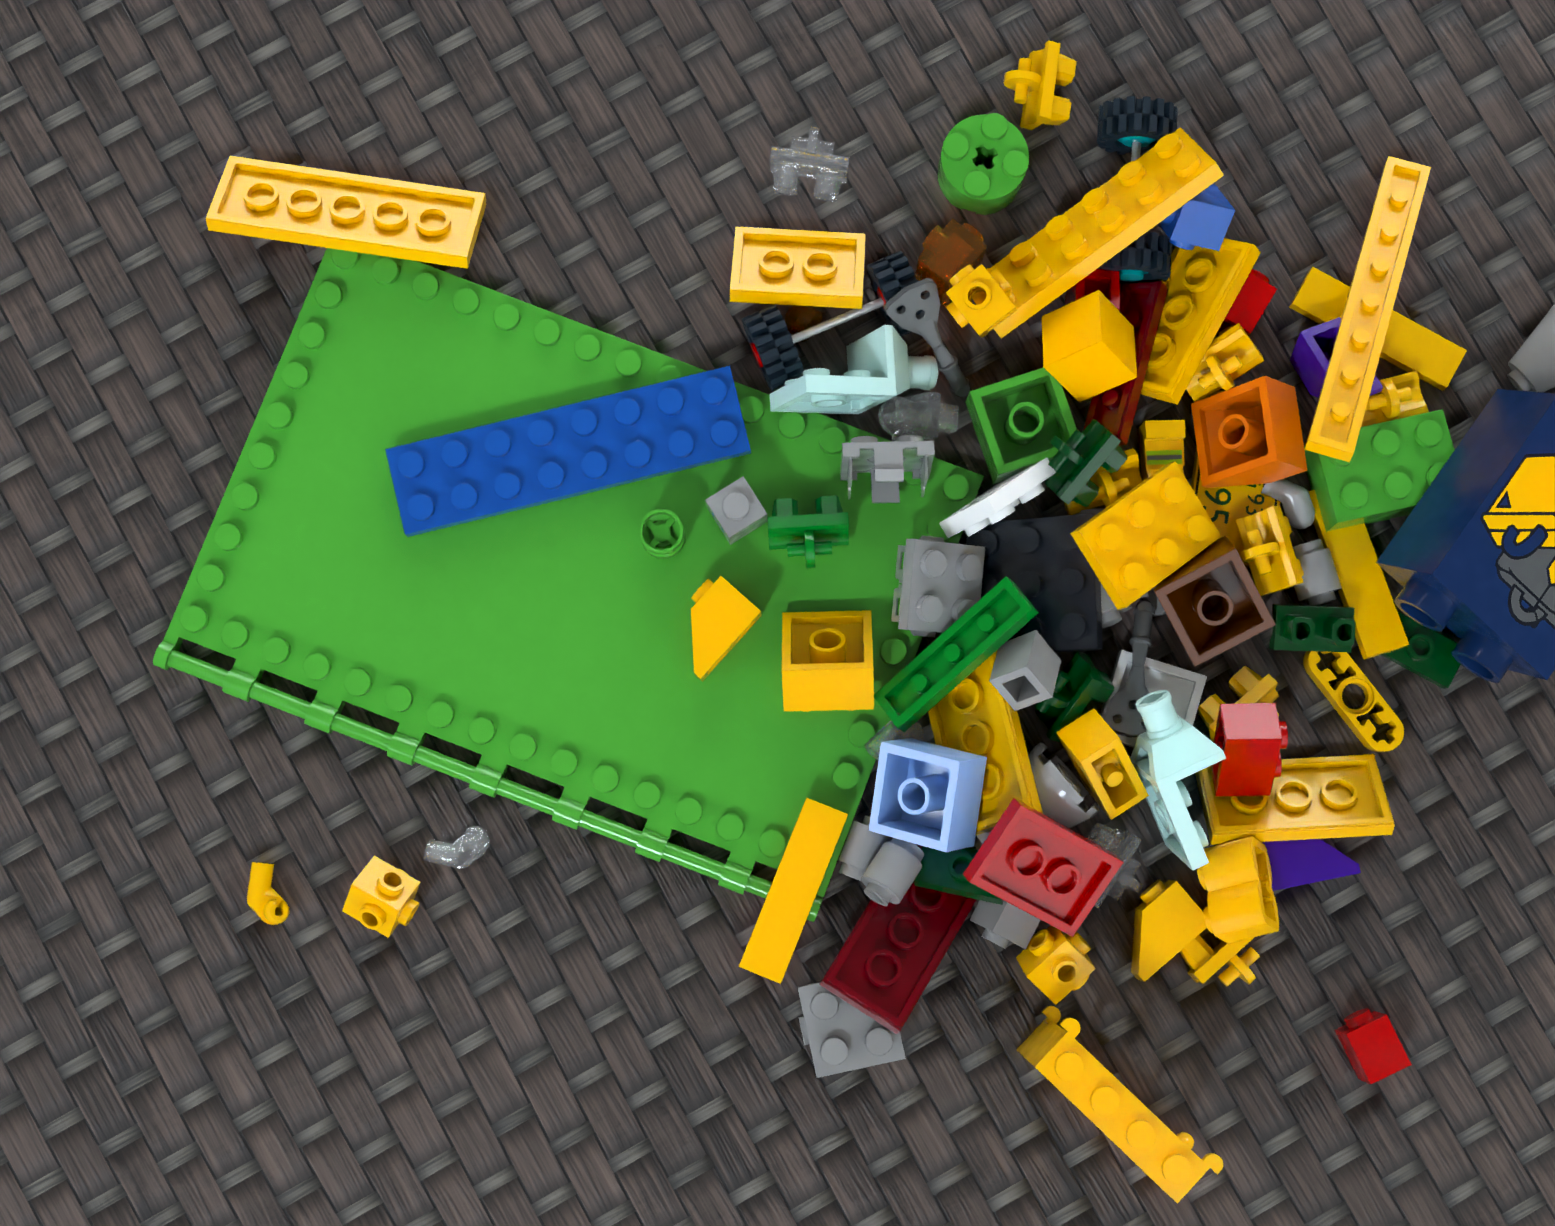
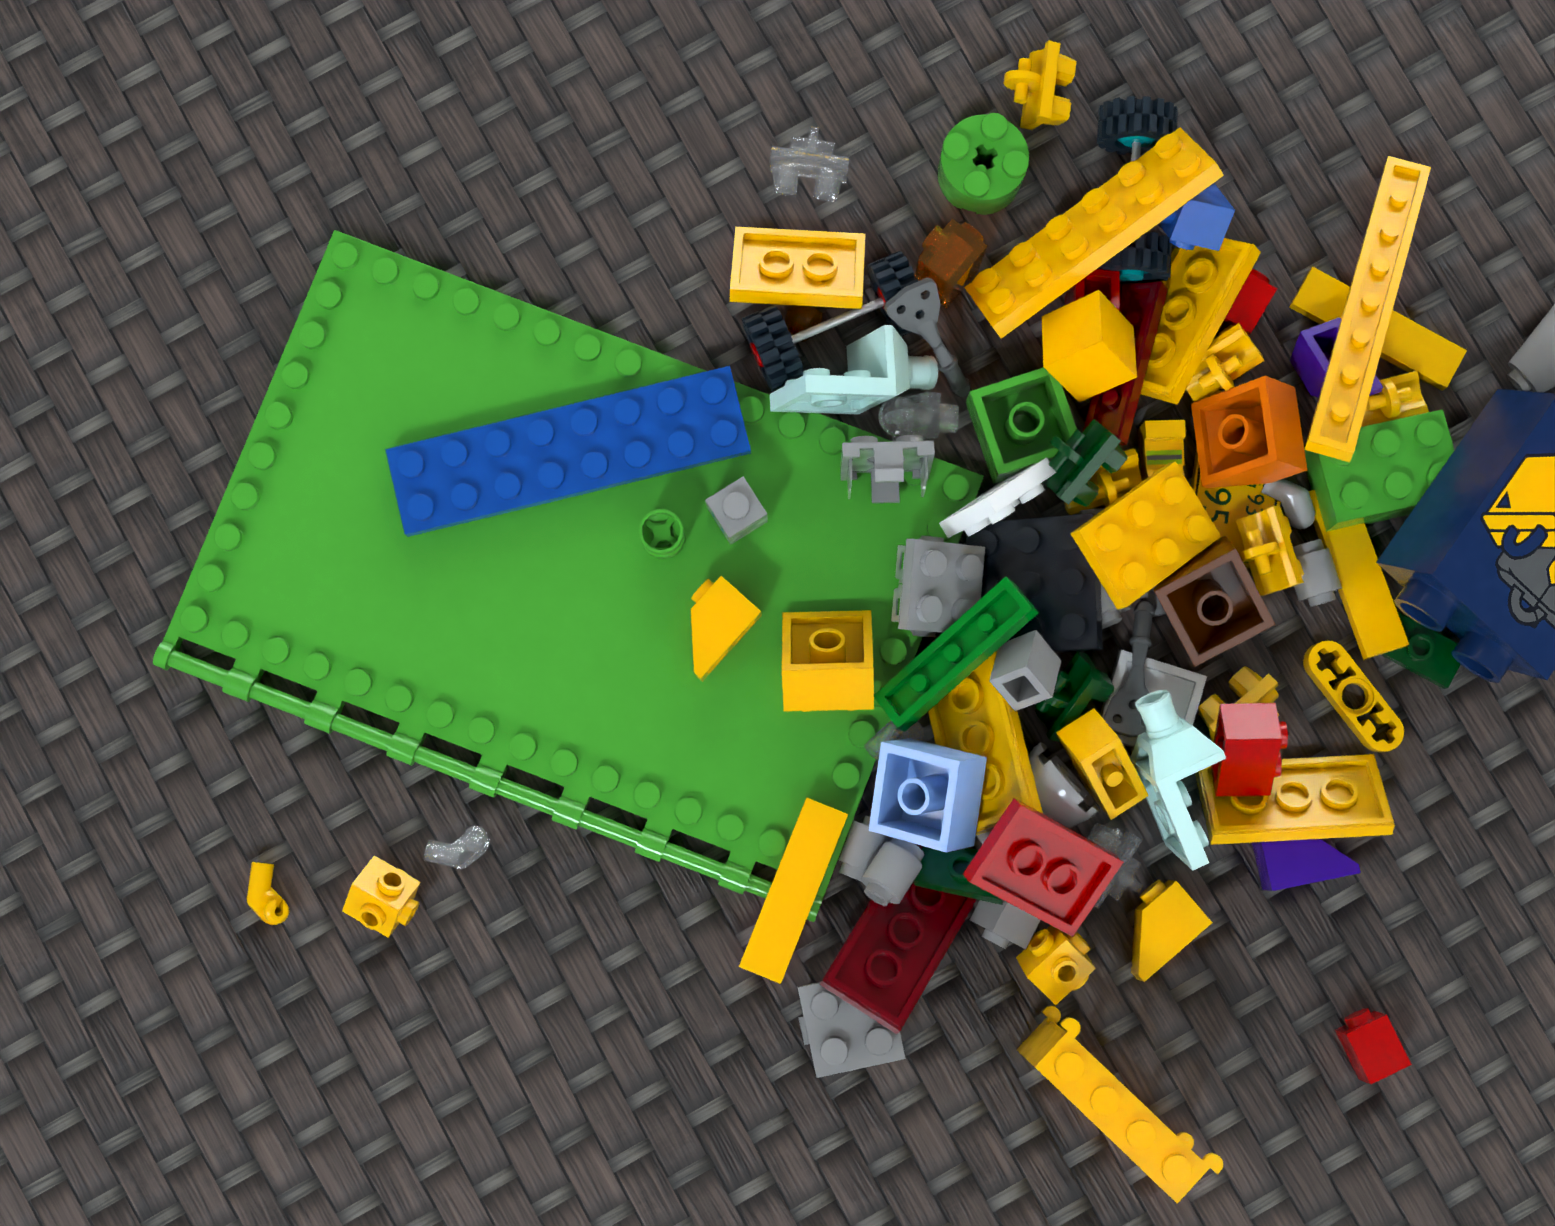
(347, 212): yellow plate -> none
(808, 533): green hips -> none
(987, 314): yellow brick -> none
(1206, 962): yellow hips -> none
(1239, 890): yellow brick -> none
(1313, 628): dark green hips -> none

